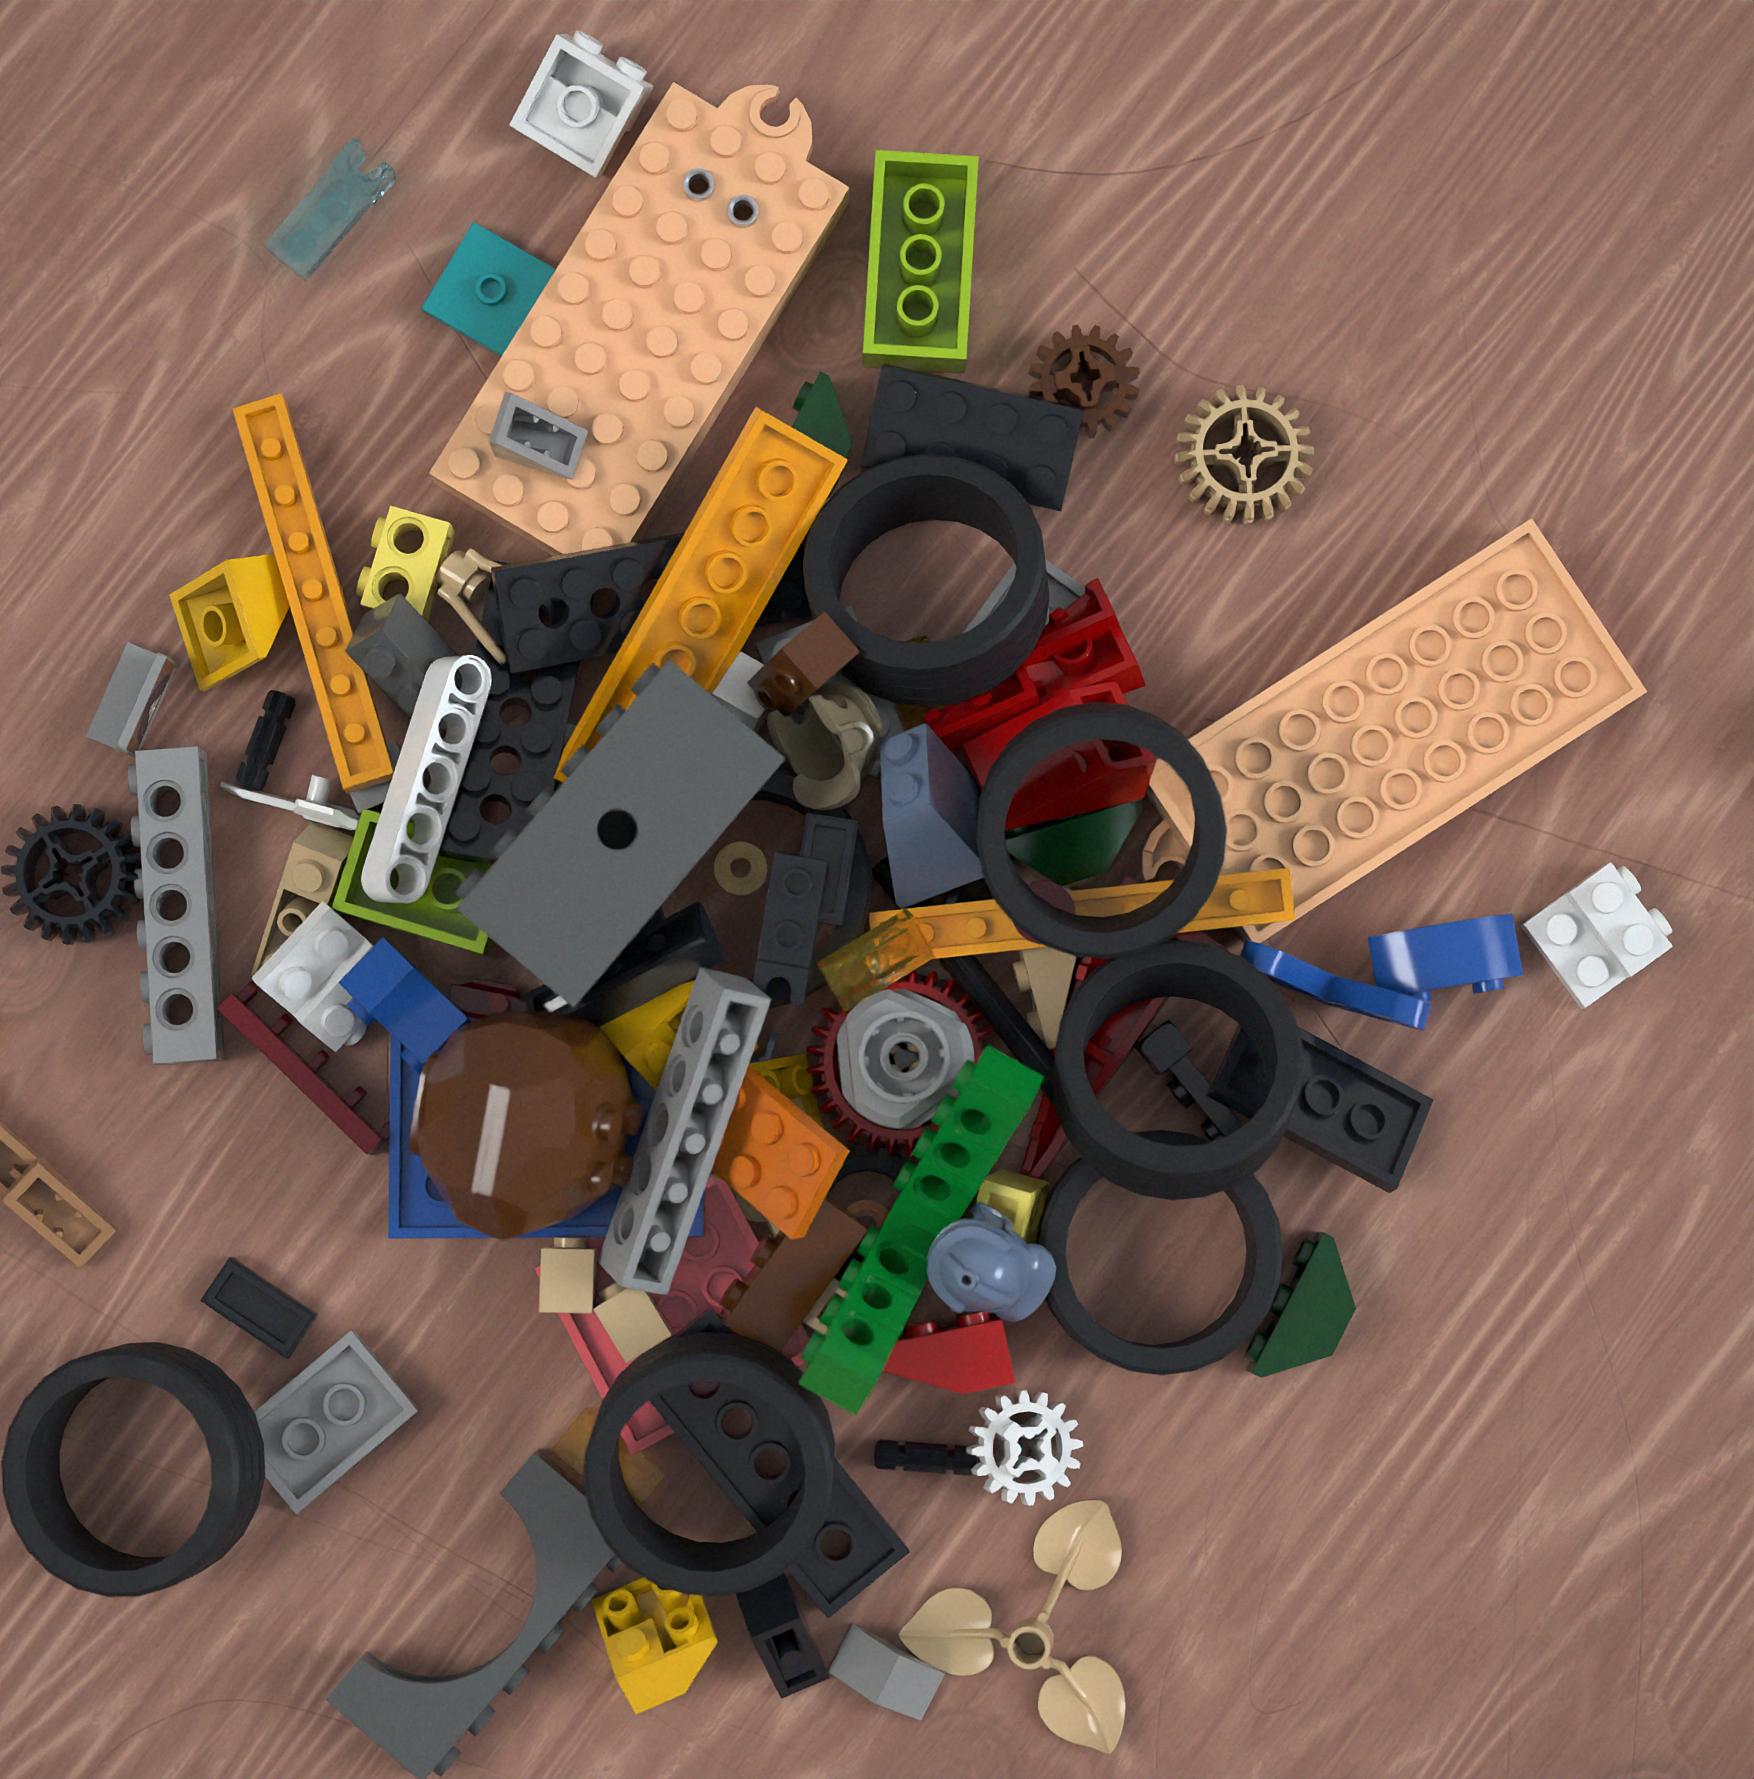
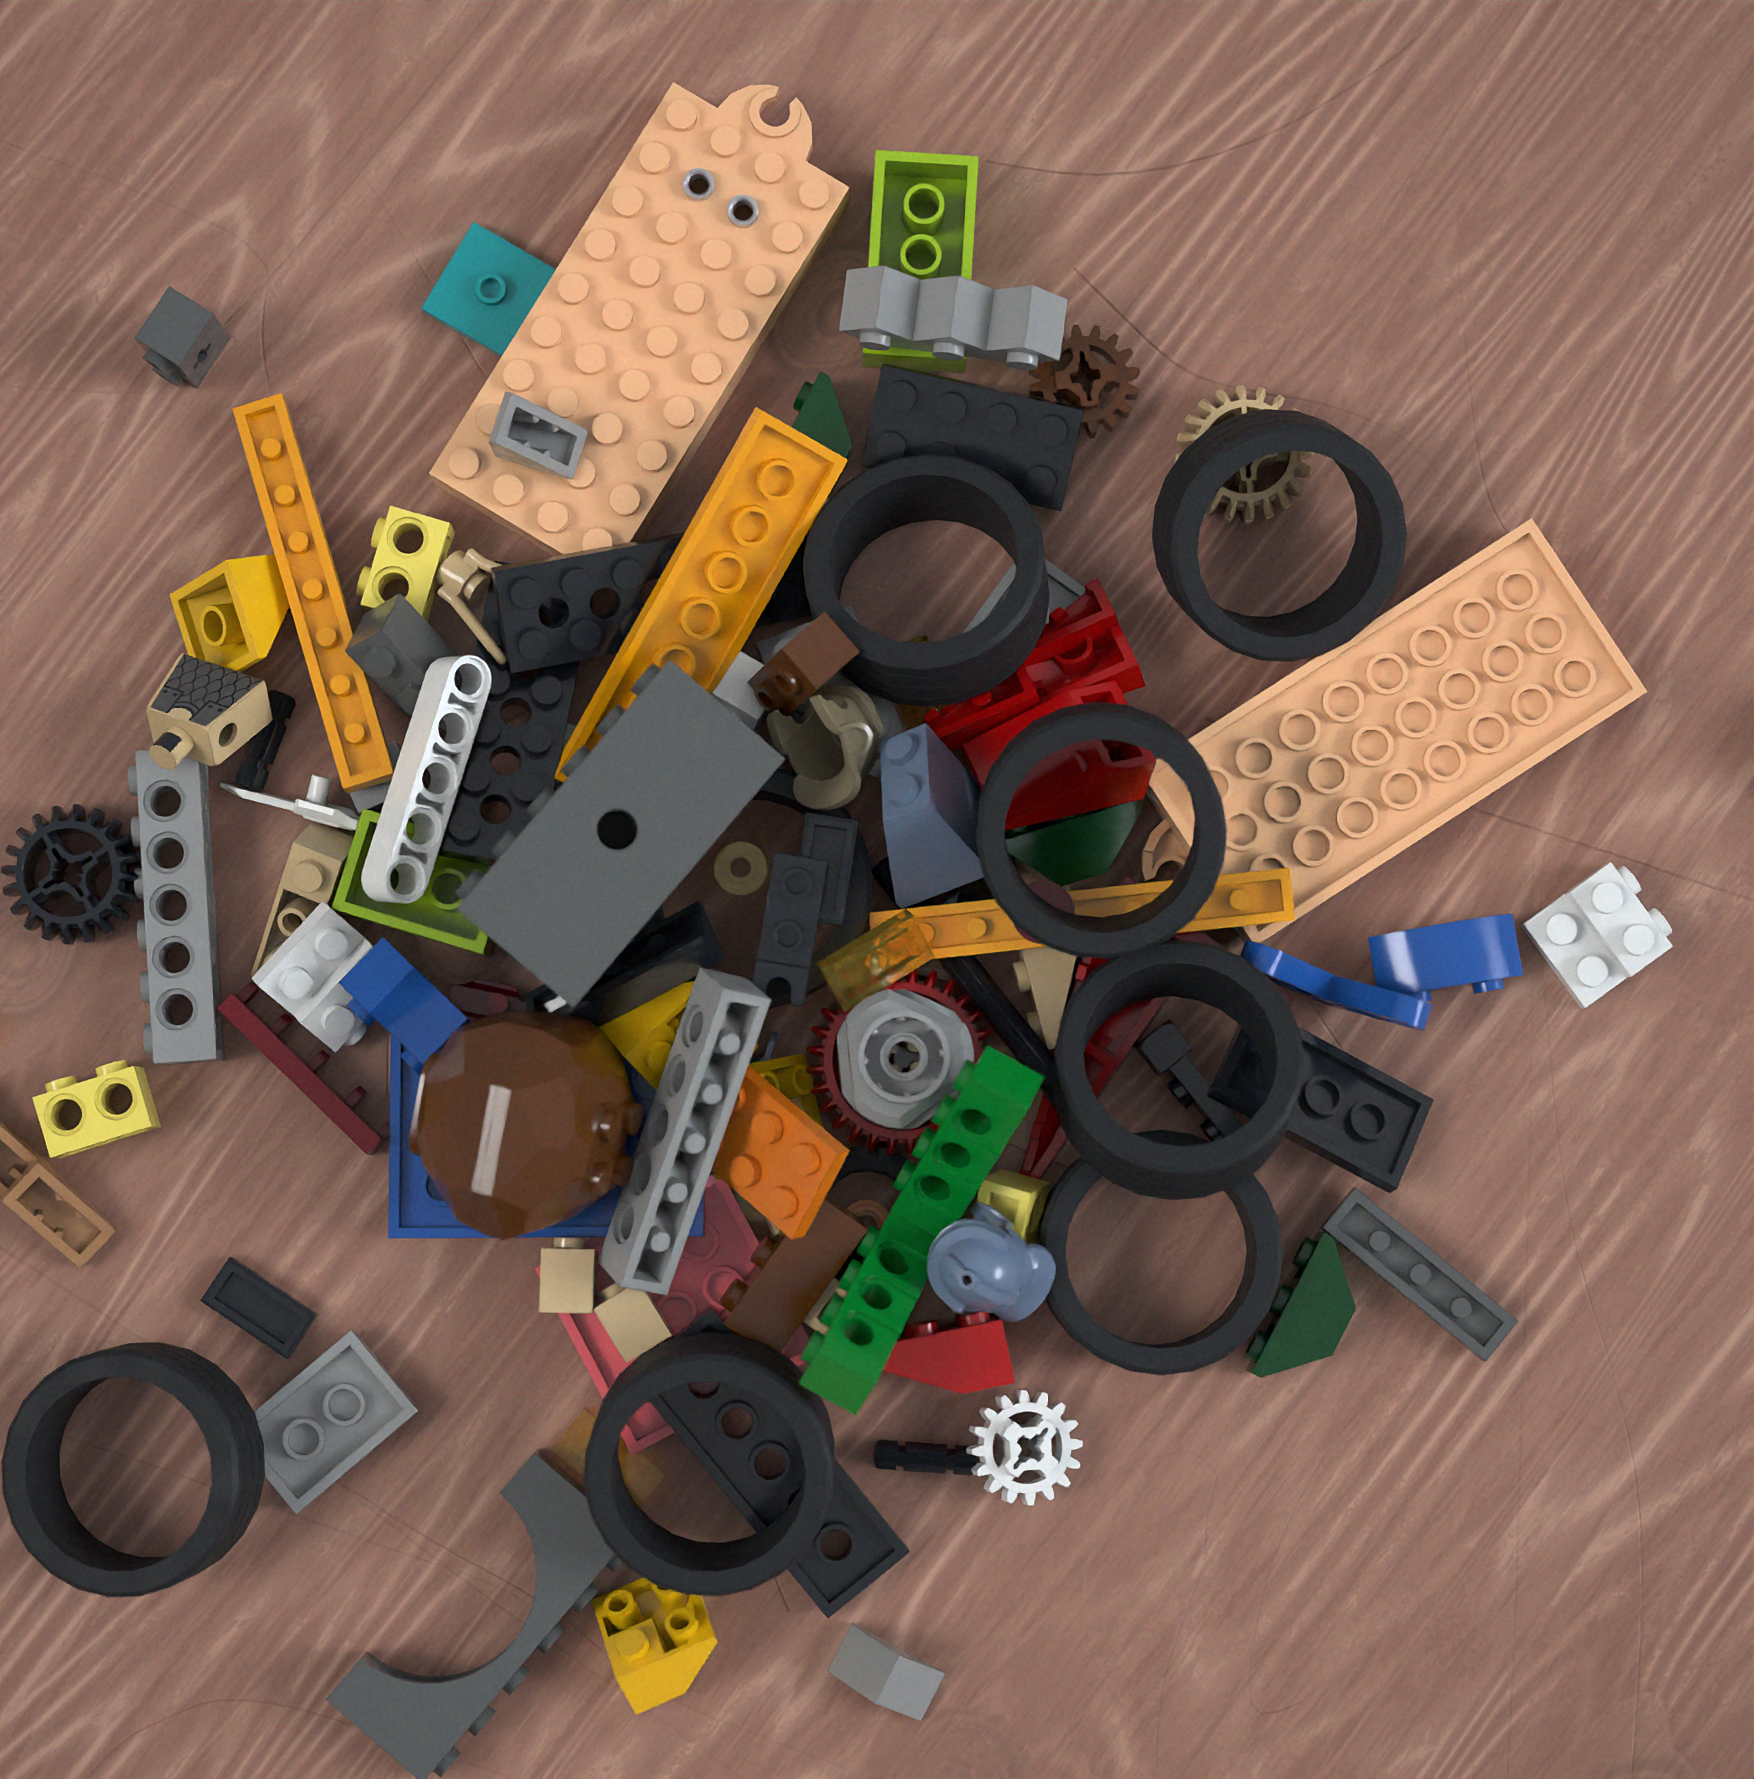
(98, 1121): none -> light yellow brick
(132, 699): light grey panel -> none
(181, 339): none -> dark grey brick
(205, 713): none -> torso
(329, 211): clear light blue plate -> none
(582, 102): white plate -> none
(782, 1636): black slope -> none
(952, 317): none -> light grey brick
(955, 1632): tan plant -> none
(1357, 591): none -> black tyre
(1419, 1274): none -> dark grey plate

